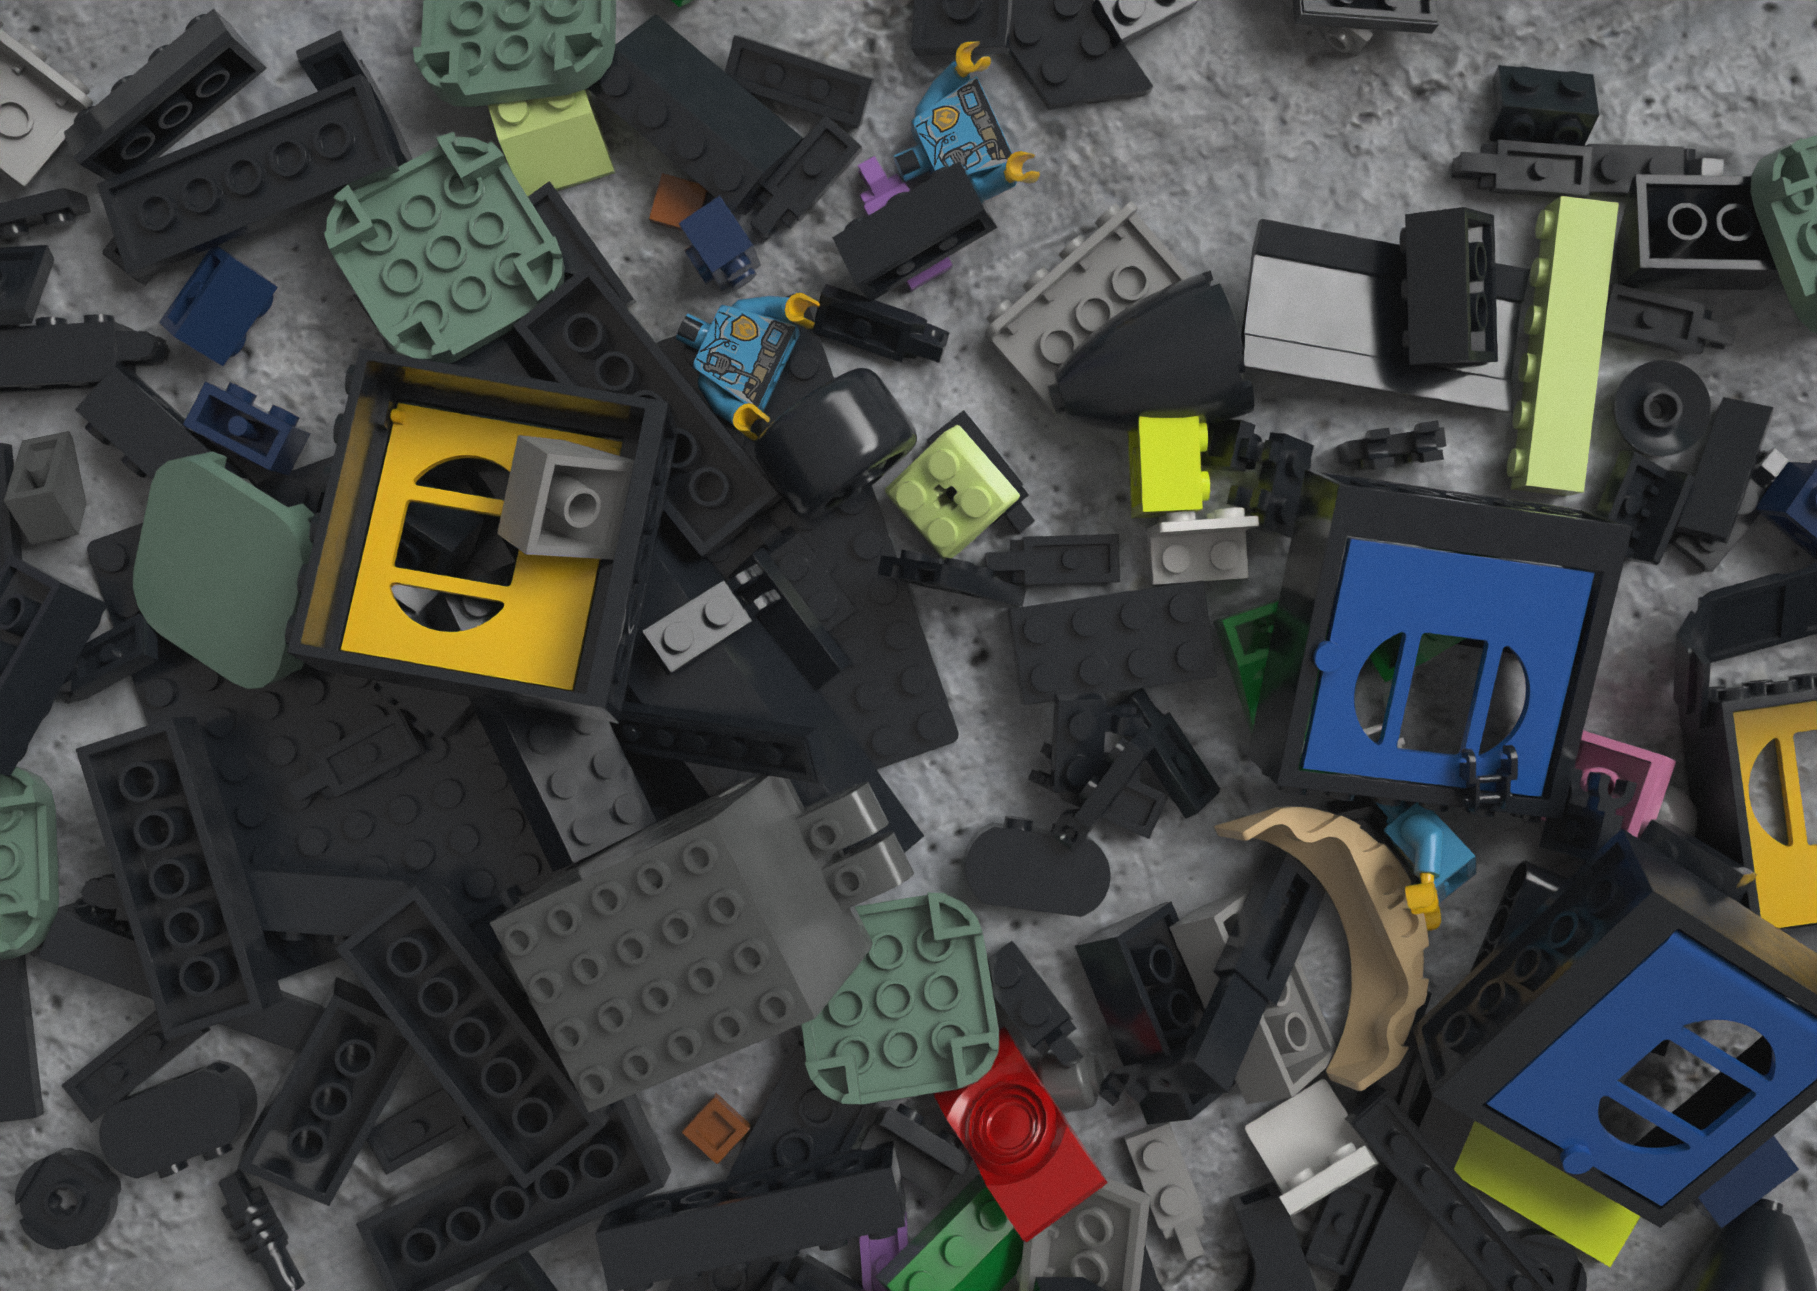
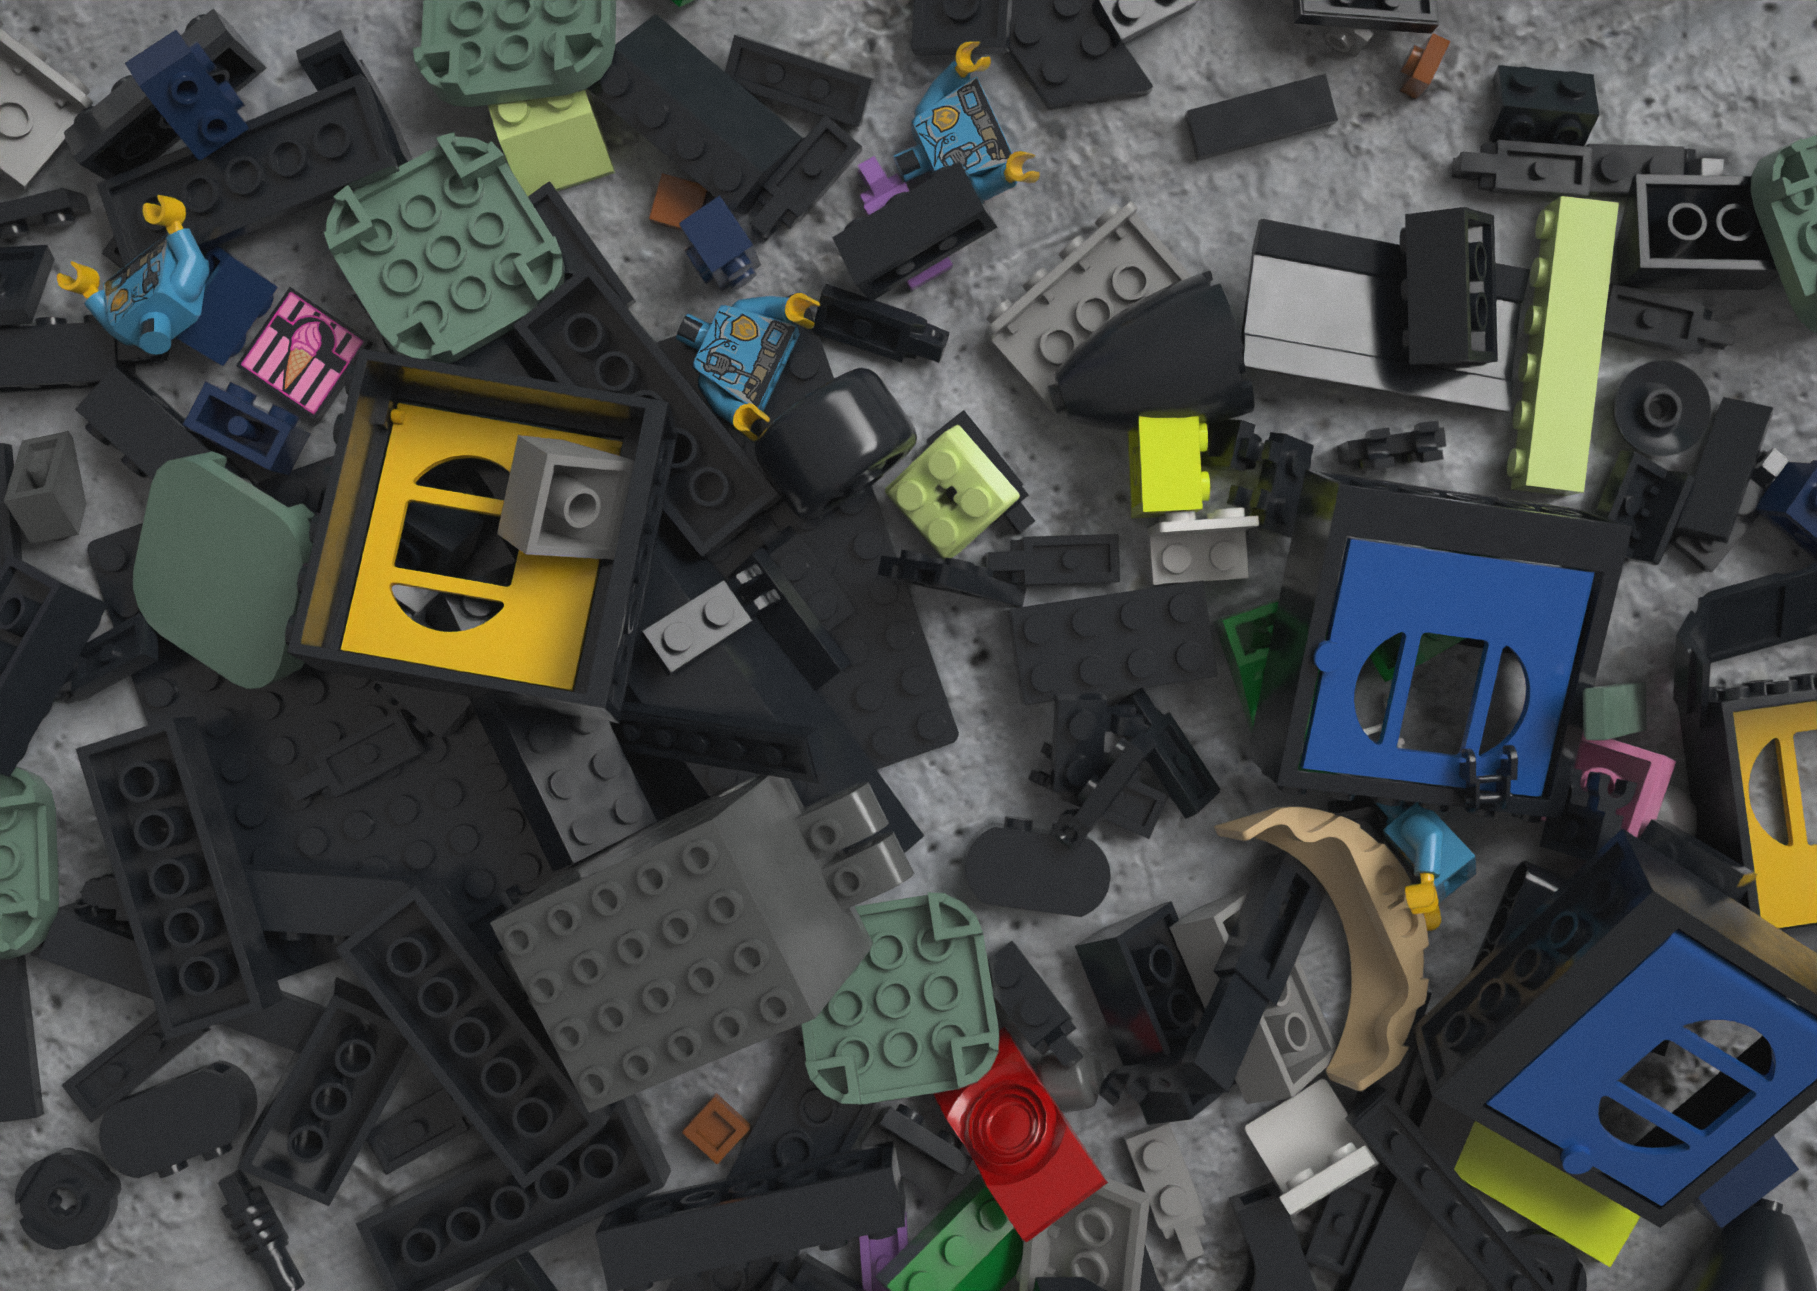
(156, 291): none -> dark azure torso
(187, 95): none -> dark blue brick
(303, 354): none -> tile
(1261, 117): none -> black tile
(1422, 65): none -> dark orange plate
(1614, 710): none -> sand green tile

